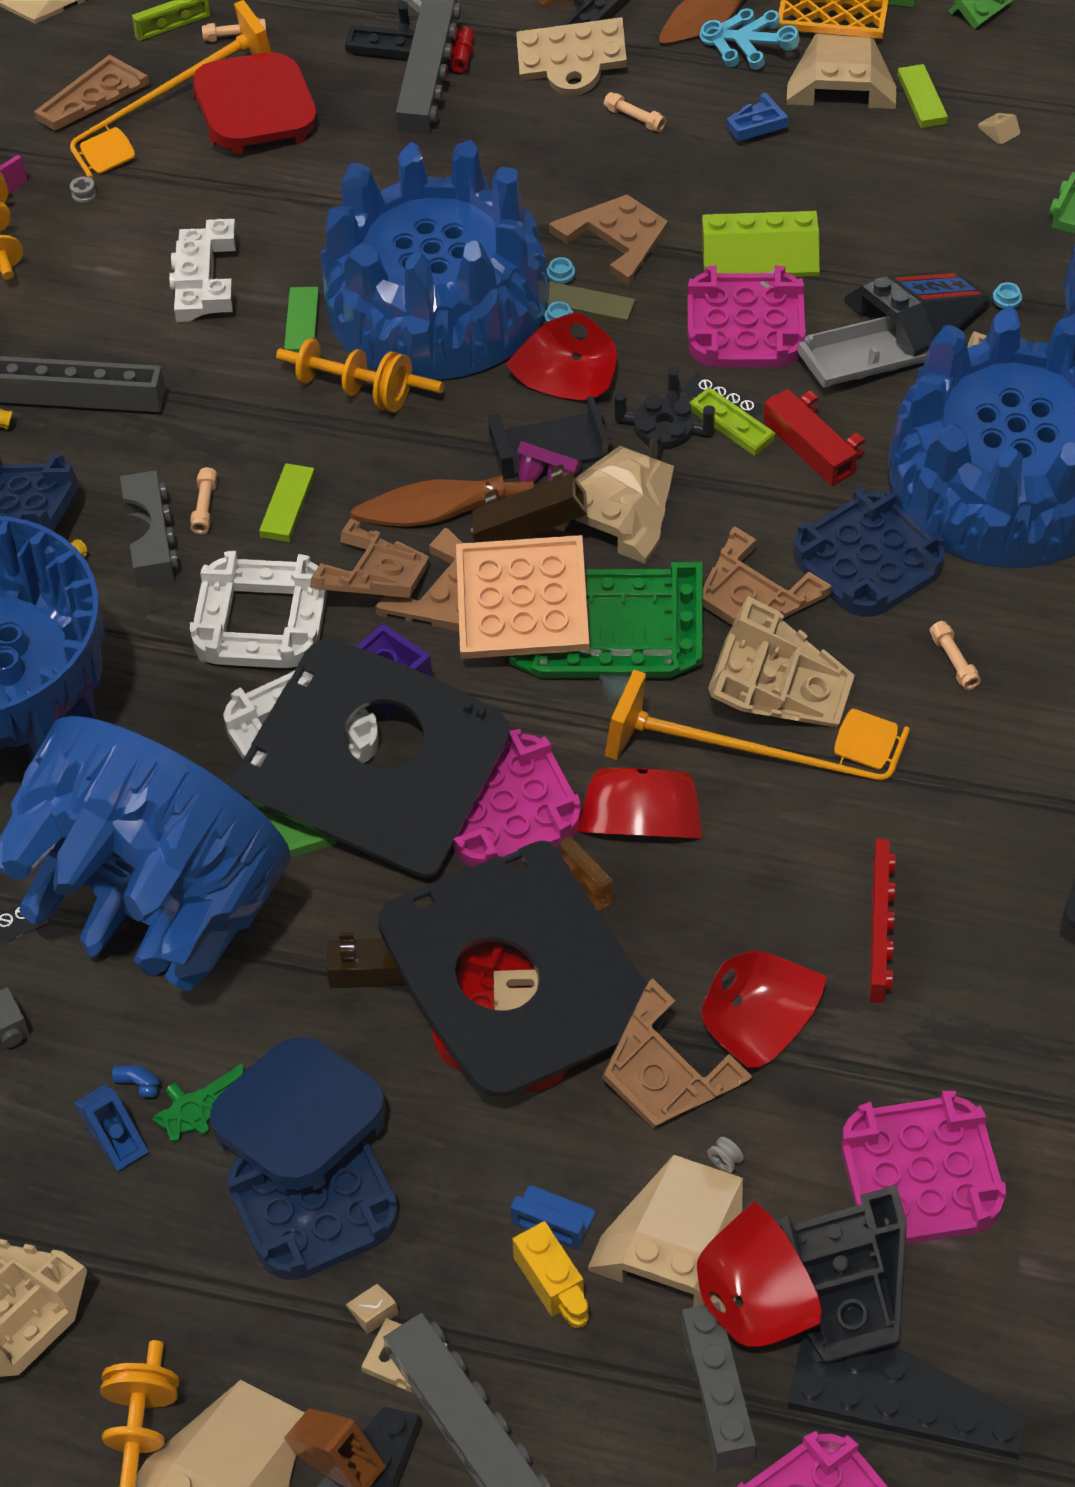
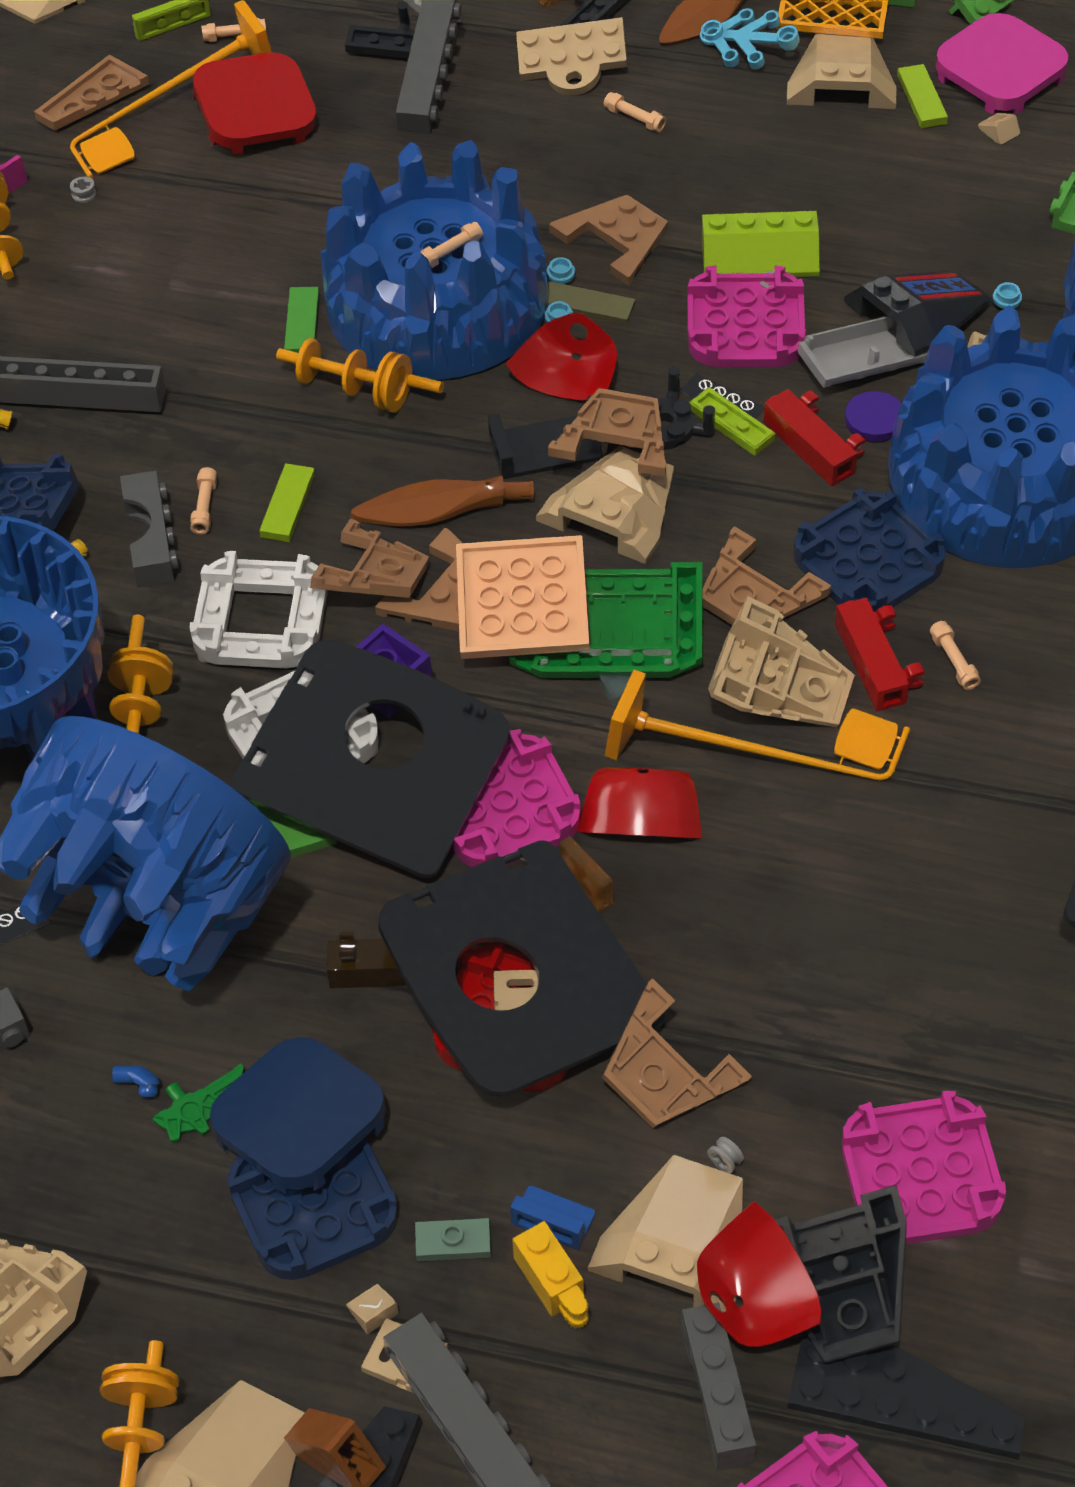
(111, 1126): blue slope -> none
(139, 674): none -> light orange piece
(194, 268): white bracket -> none
(452, 1239): none -> sand green plate
(462, 49): red pin -> none
(468, 233): none -> light nougat bar
(530, 510): dark brown brick -> none
(534, 459): magenta tile -> none
(618, 420): none -> medium nougat wing
(757, 119): blue wing -> none
(774, 1005): red piece -> none
(872, 415): none -> dark purple tile
(872, 654): none -> red brick
(882, 921): red plate -> none
(1001, 61): none -> dark pink tile

